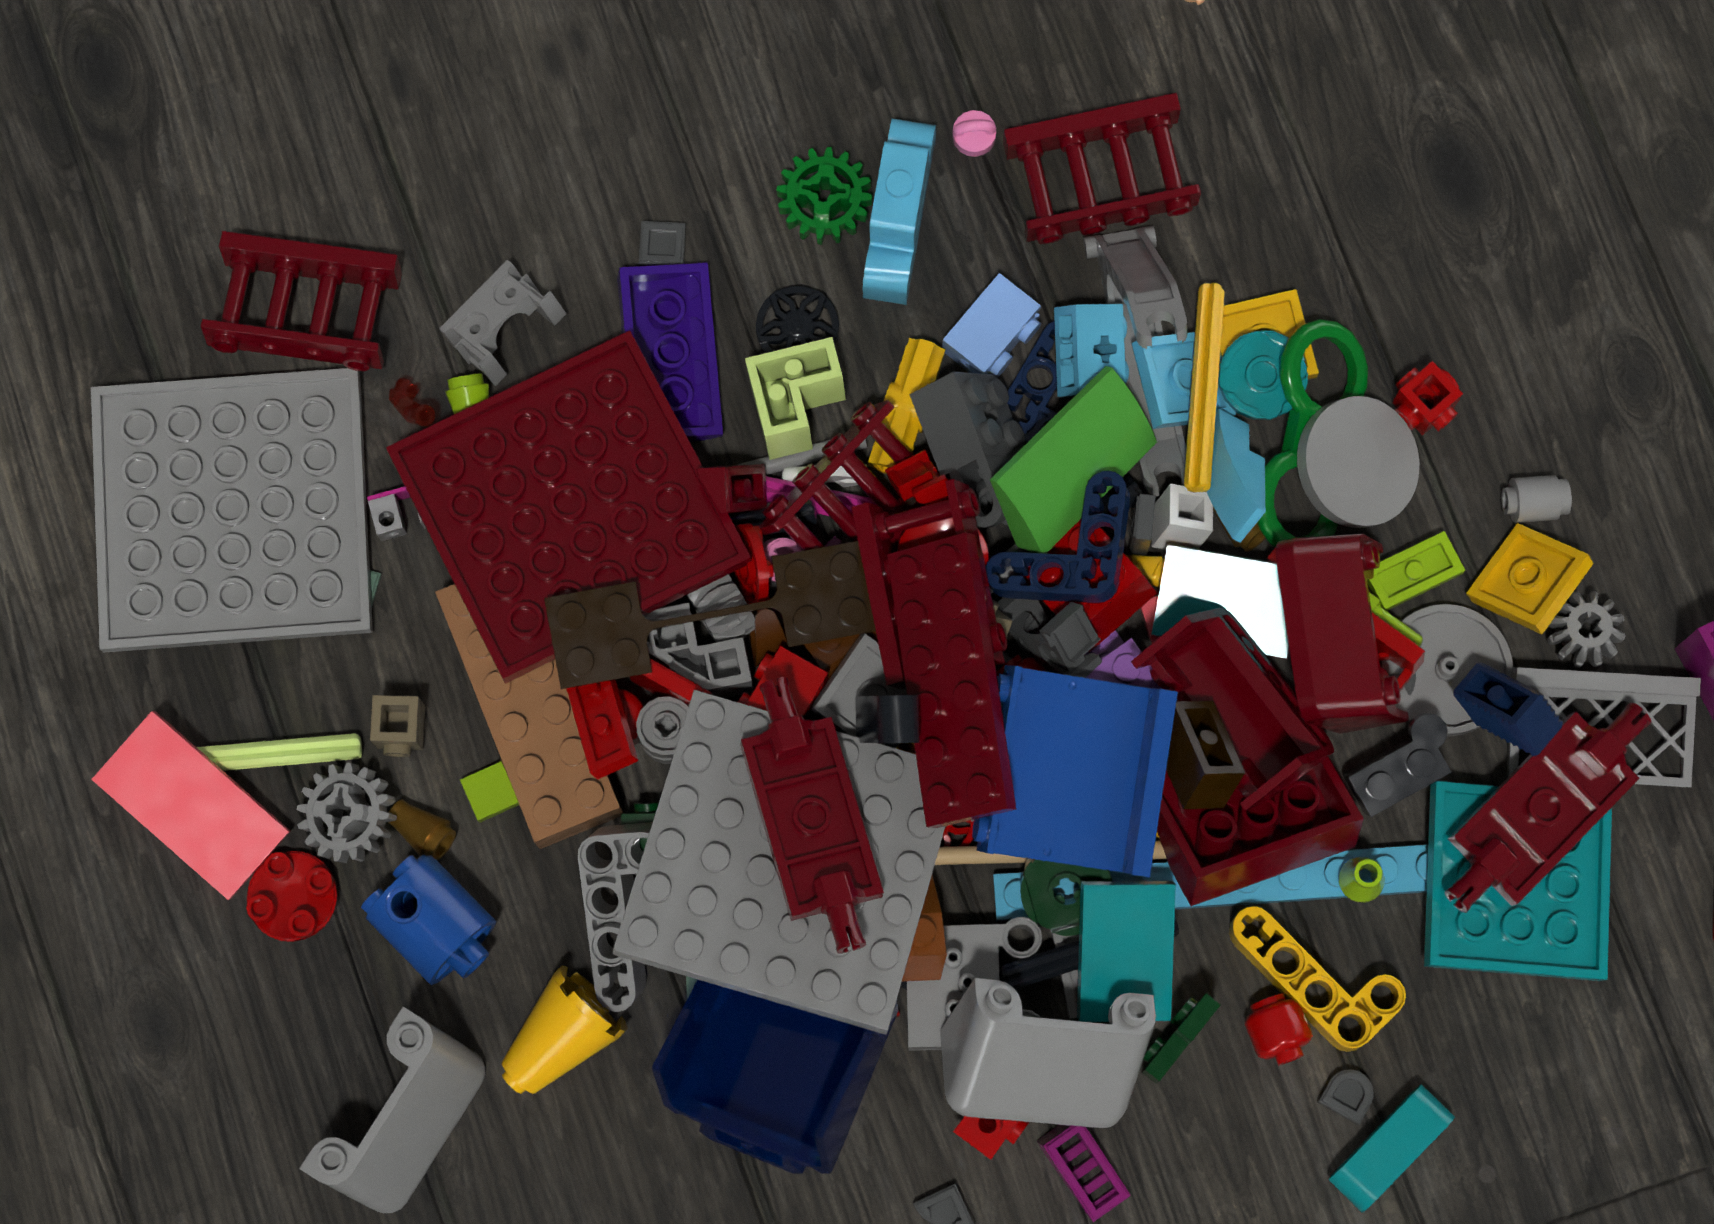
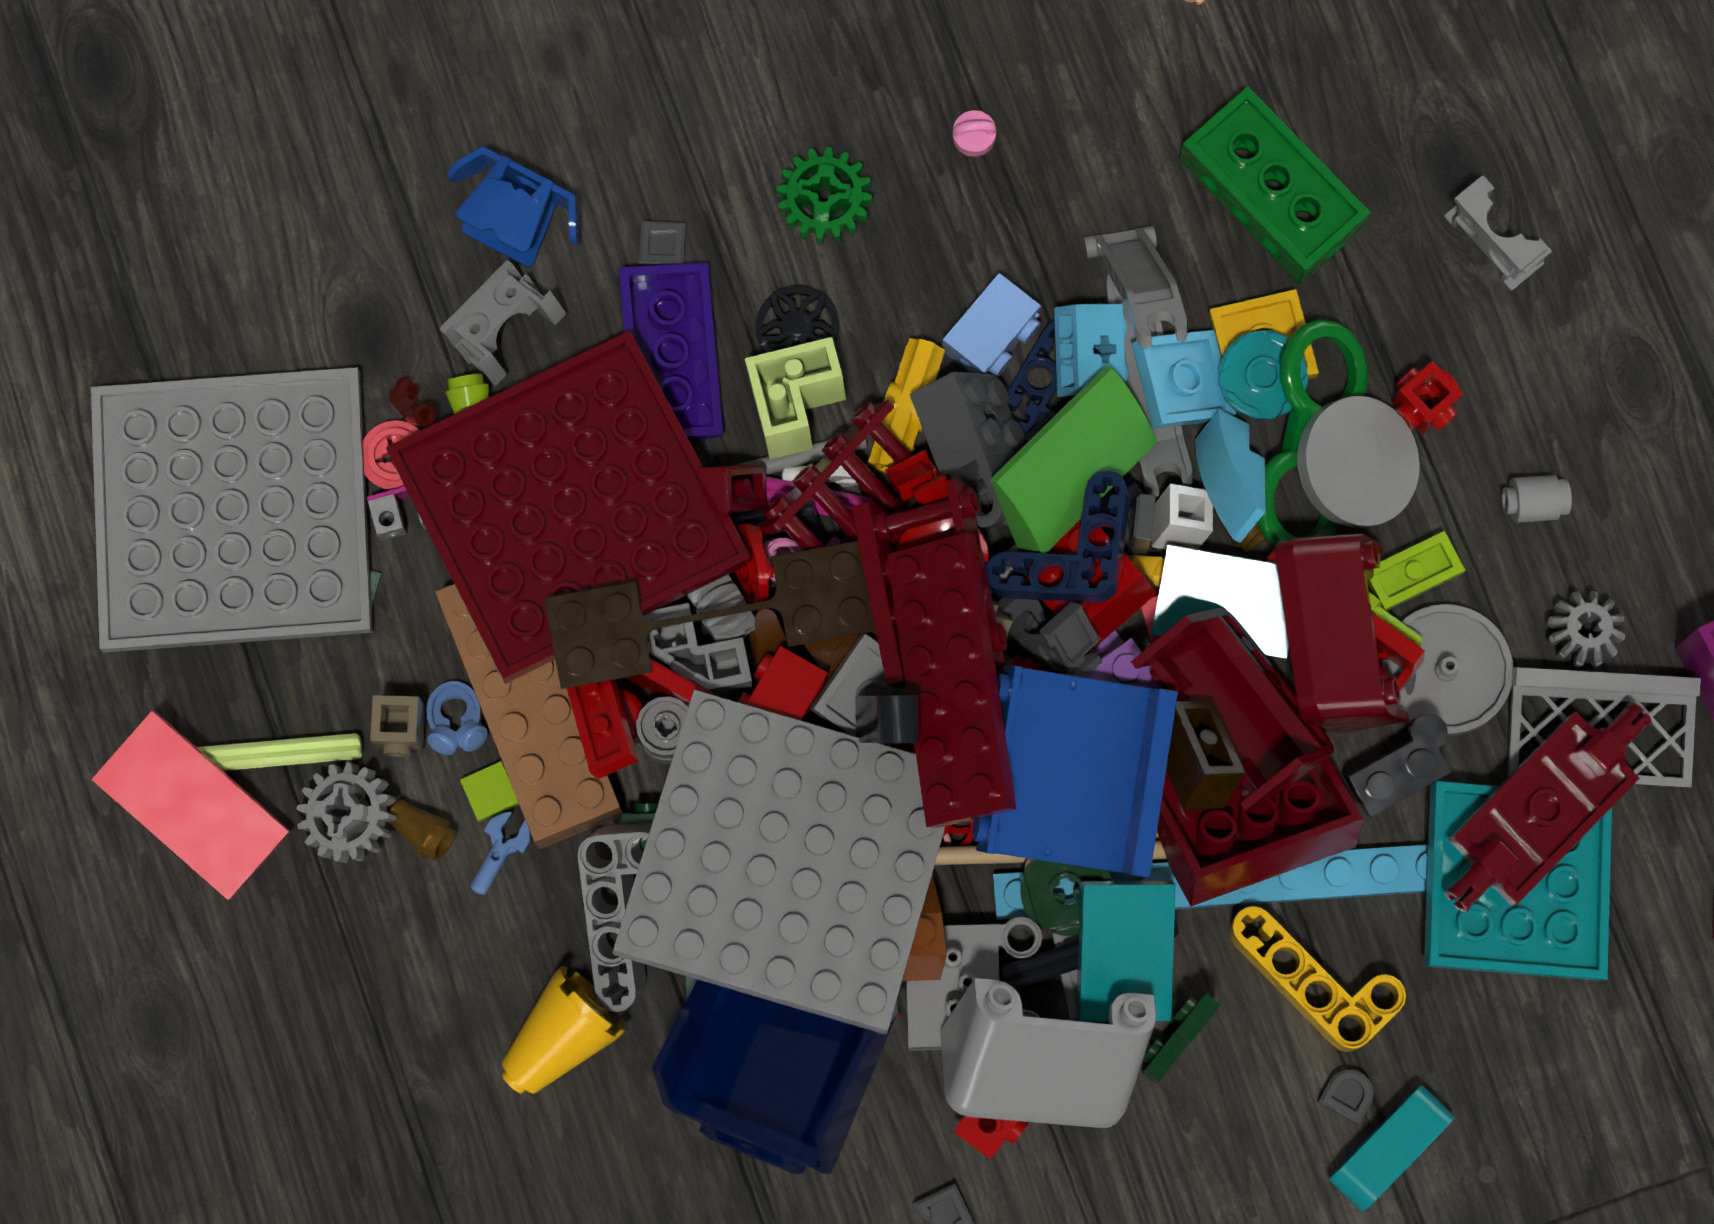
(288, 261): dark red fence -> none
(291, 896): red dish -> none
(374, 451): none -> coral gear
(412, 1123): light grey windscreen -> none
(445, 928): blue cylinder -> none
(470, 734): none -> medium blue piece
(499, 850): none -> medium blue bar
(510, 206): none -> blue piece
(811, 817): dark red plate -> none
(898, 210): medium azure brick -> none
(1105, 1202): magenta slope -> none
(1114, 126): dark red fence -> none
(1204, 388): yellow axle -> none
(1278, 1029): red head -> none
(1280, 158): none -> green brick
(1352, 884): lime cone -> none
(1508, 708): dark blue brick -> none
(1512, 255): none -> light grey piece
(1529, 578): yellow plate -> none

